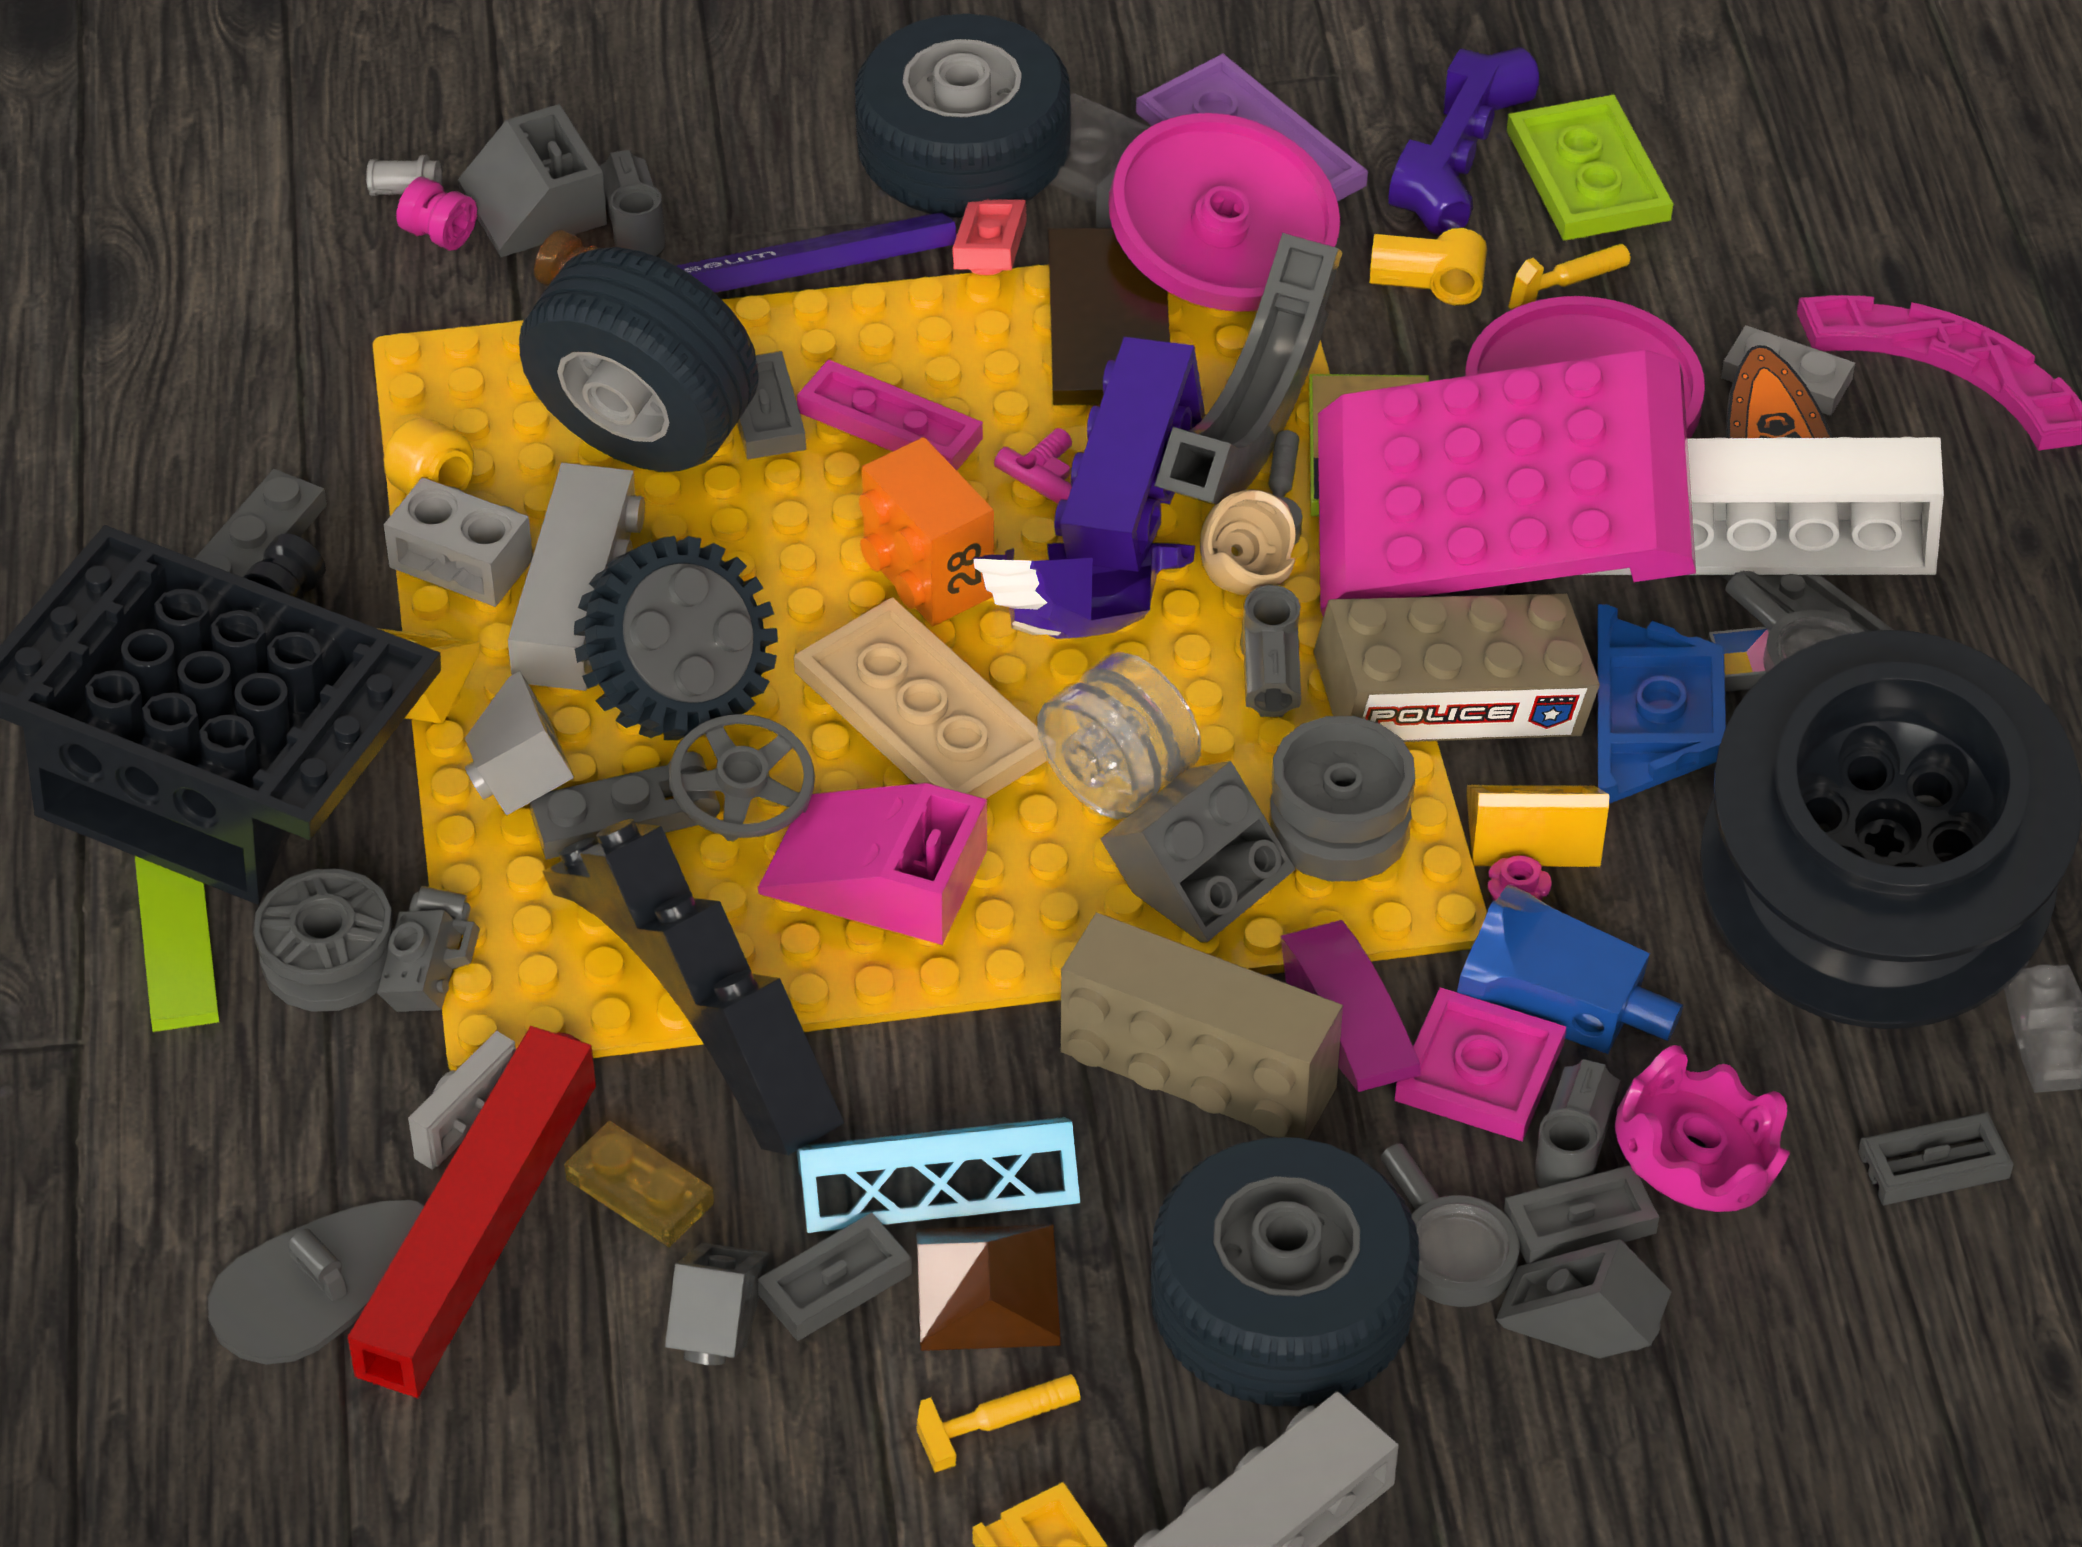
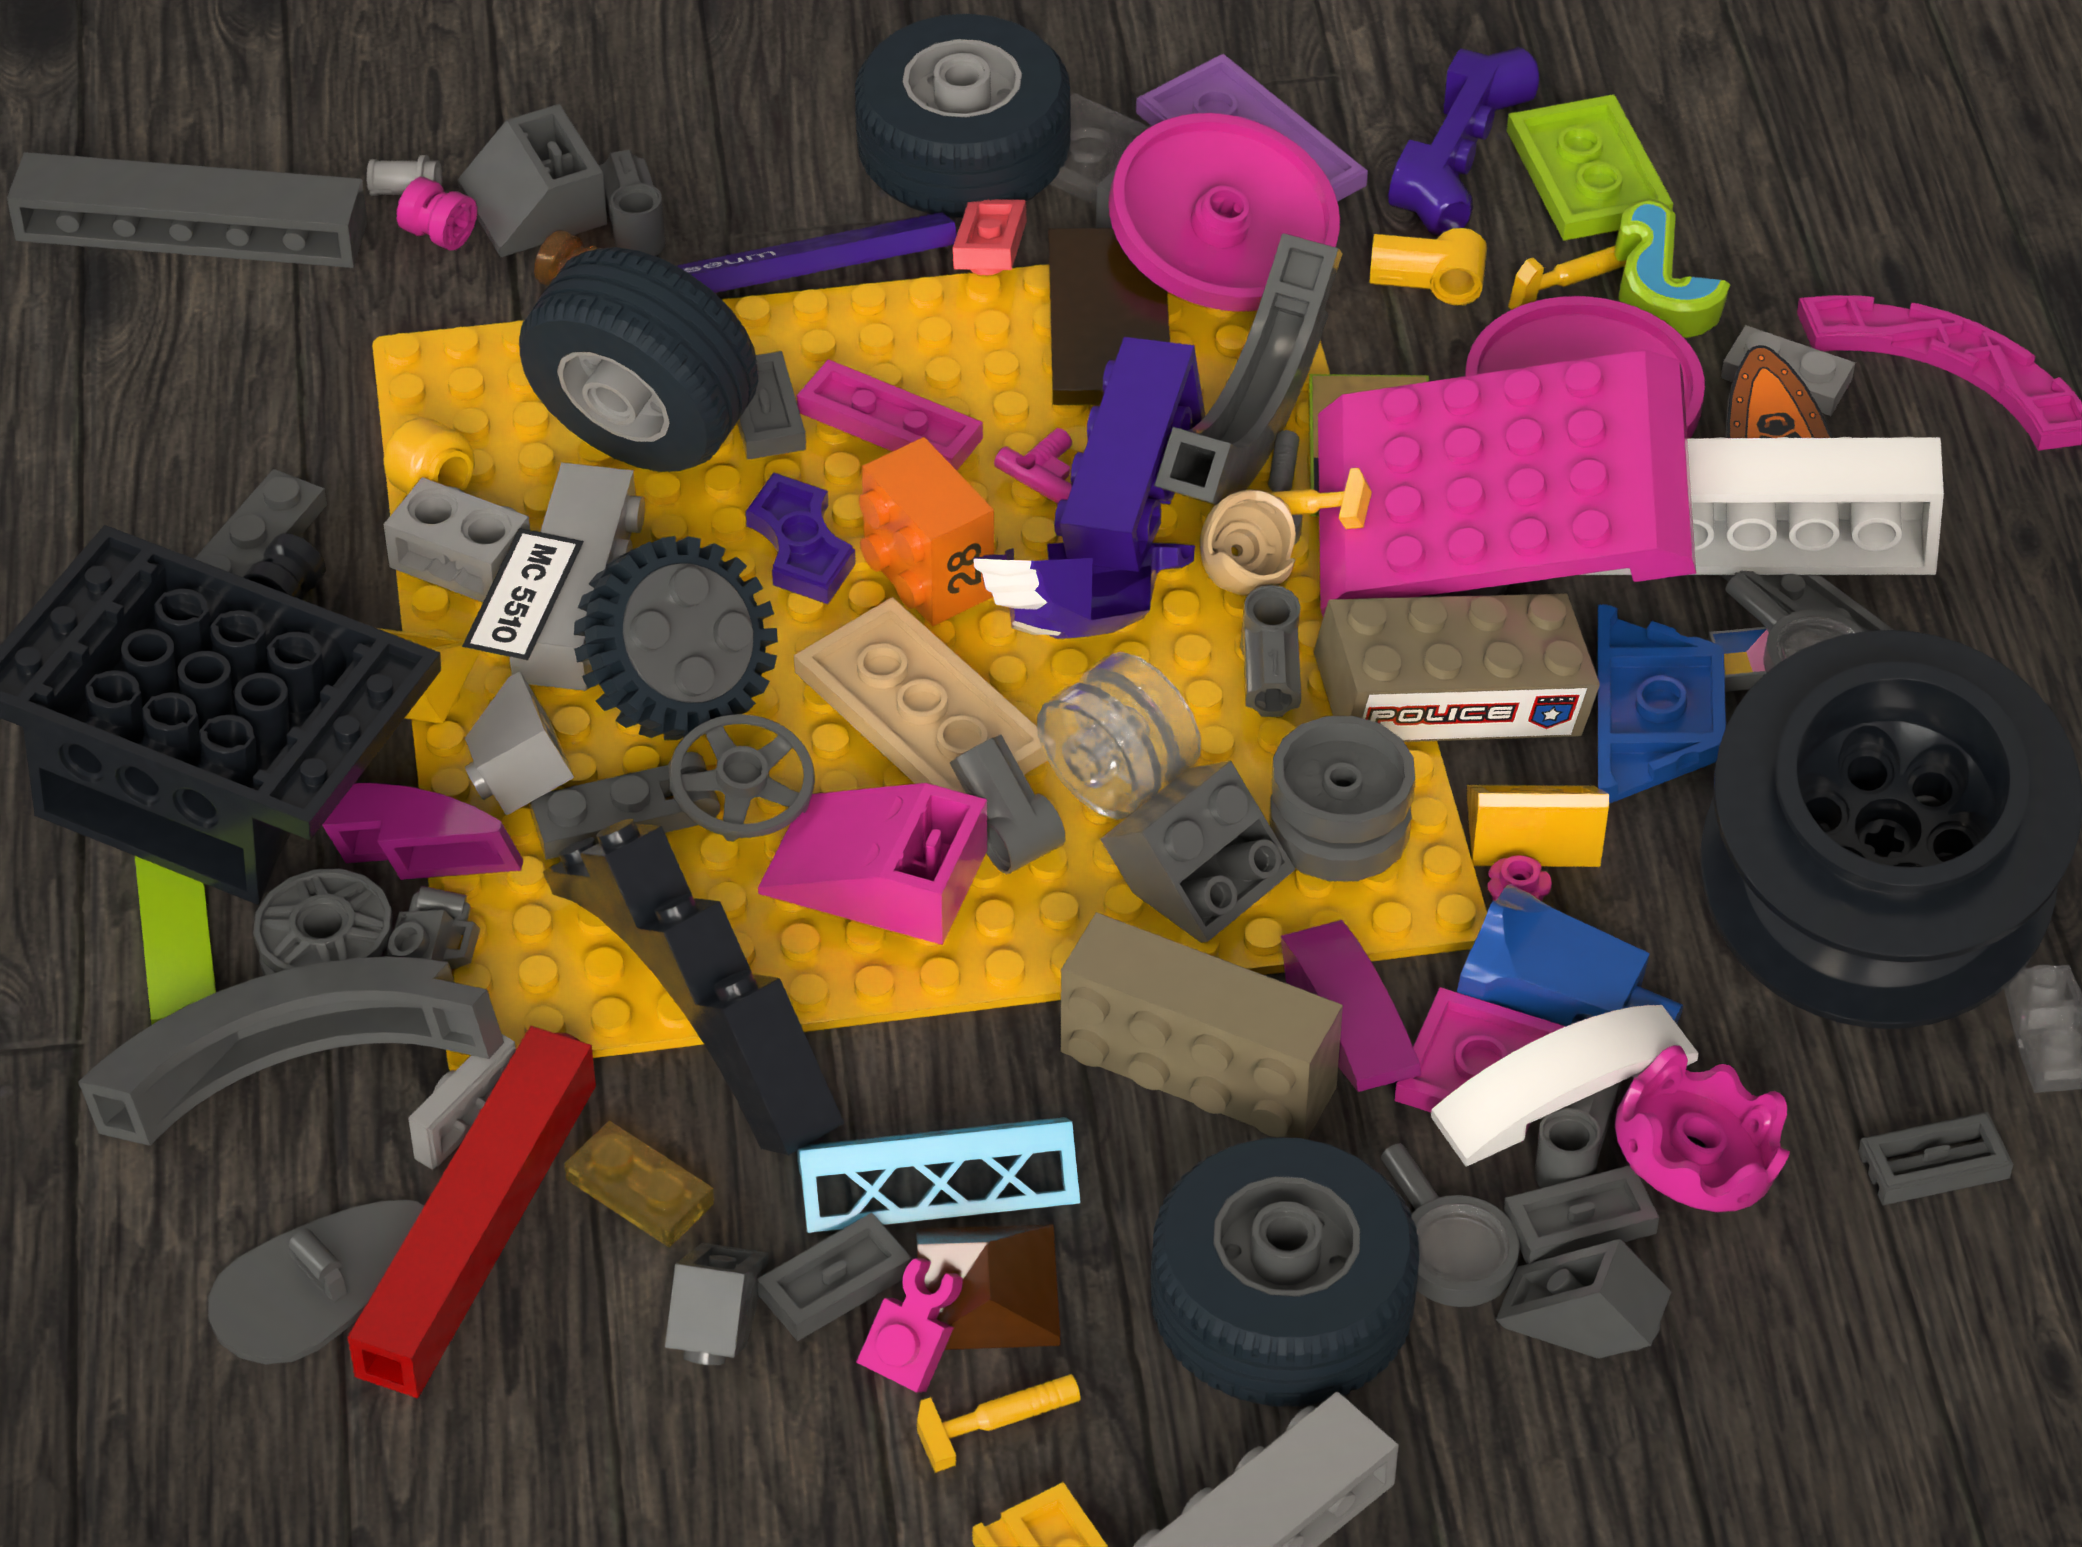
(188, 209): none -> dark grey brick
(275, 1019): none -> dark grey arch
(419, 833): none -> magenta slope
(523, 594): none -> sticker
(808, 554): none -> dark purple tile
(907, 1335): none -> dark pink plate
(1018, 821): none -> dark grey piece
(1353, 500): none -> yellow piece
(1551, 1074): none -> white slope
(1647, 283): none -> lime animal

